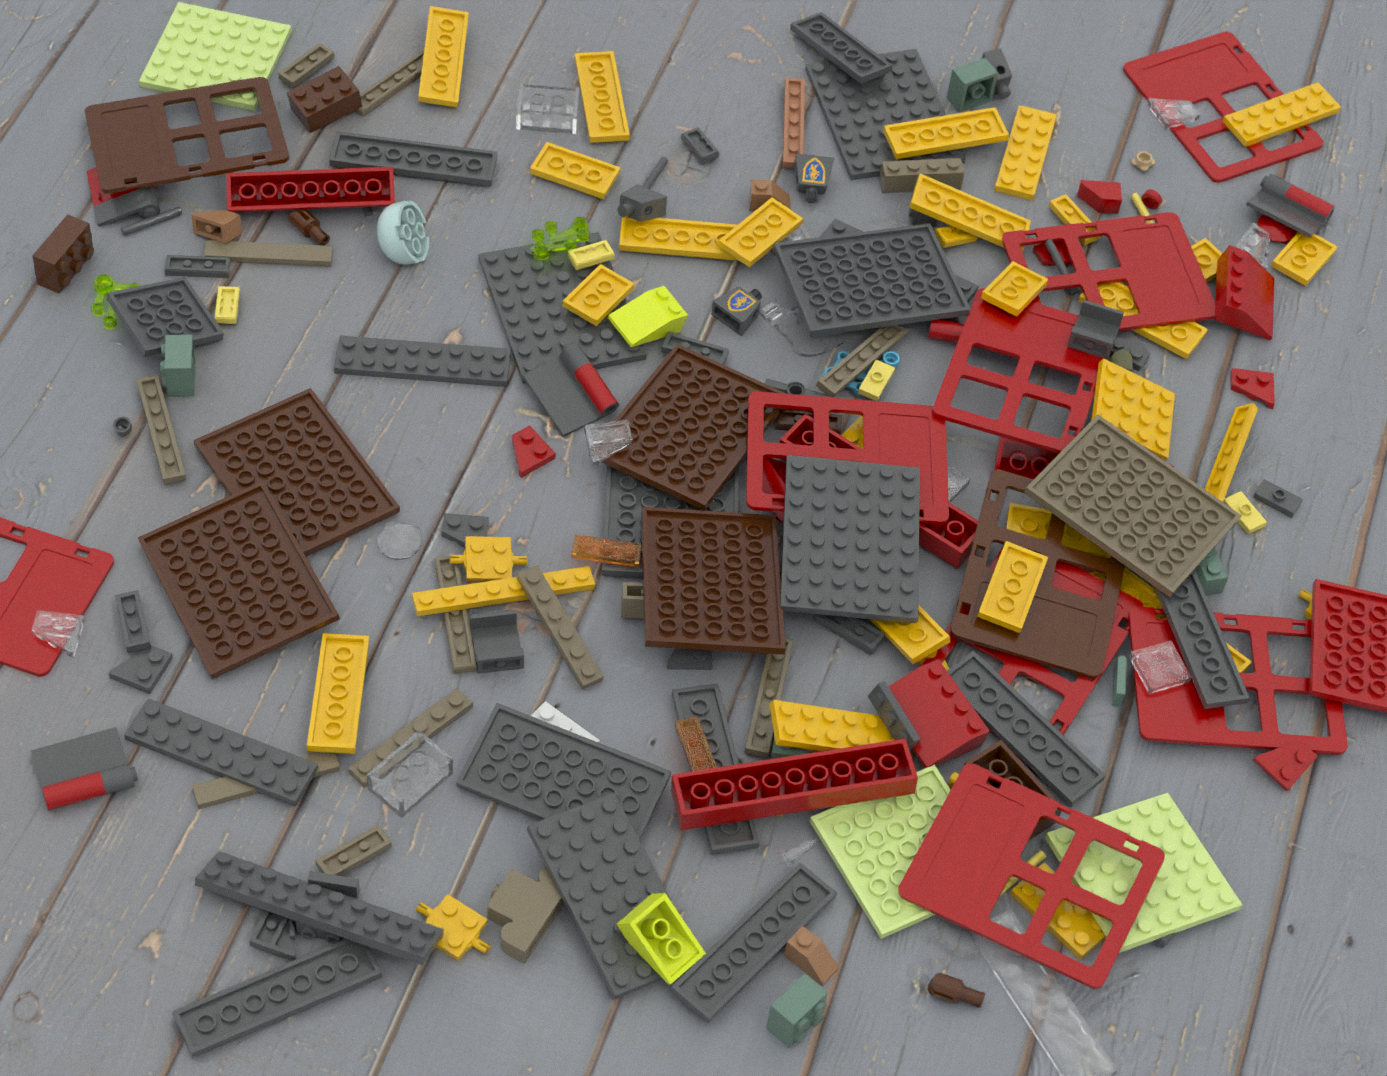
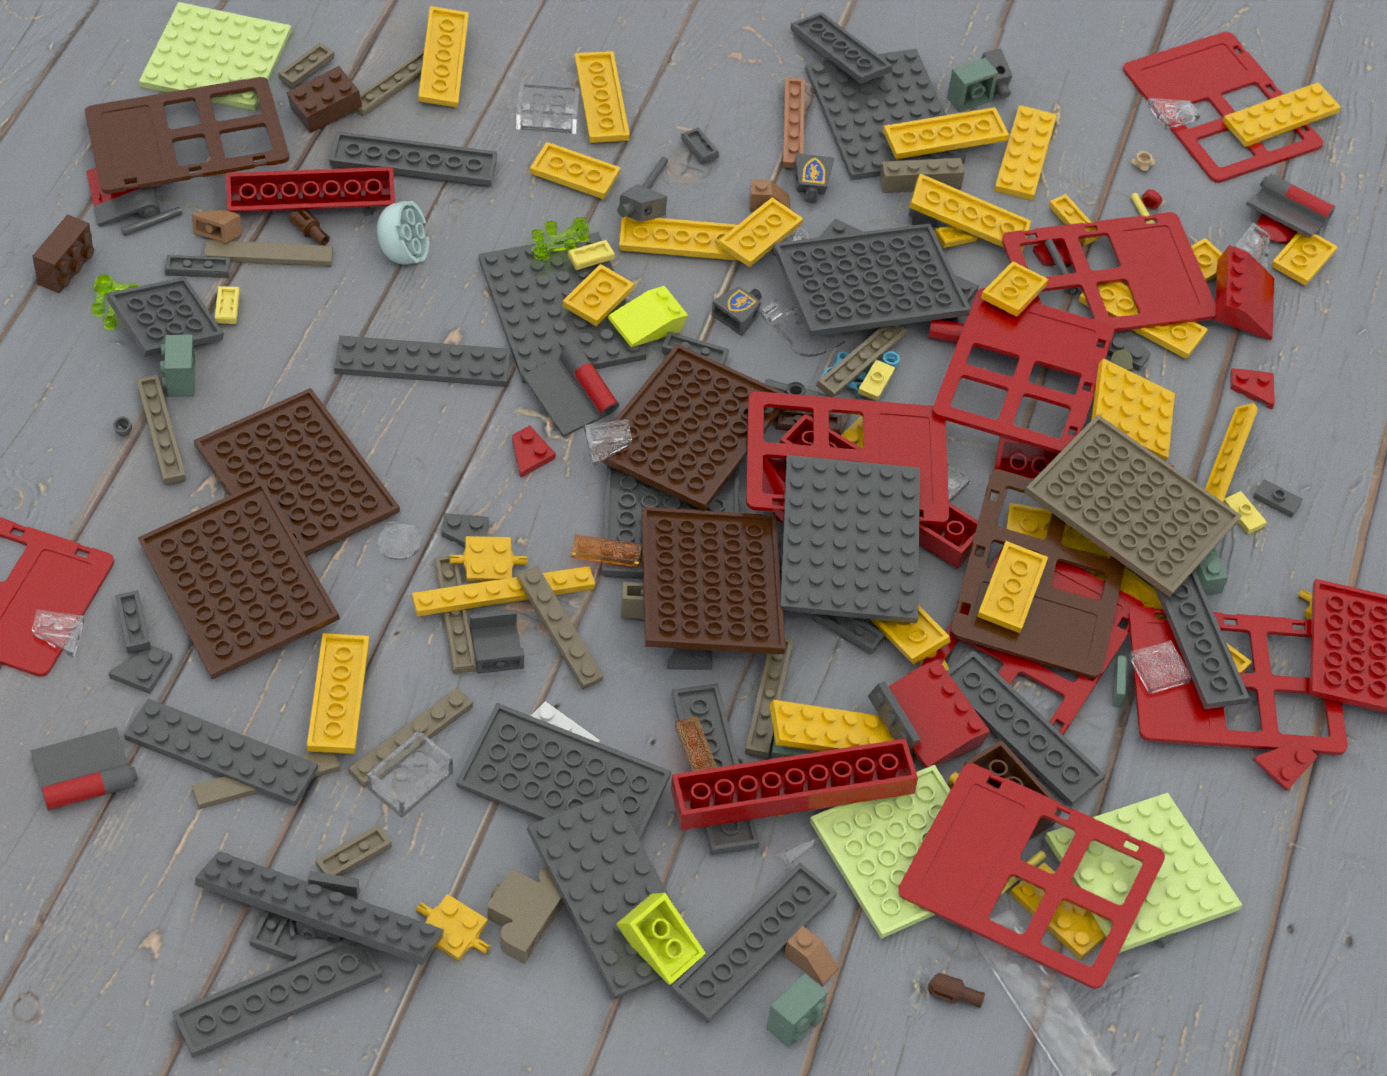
(1095, 329): dark grey panel -> none
(1101, 195): red slope -> none

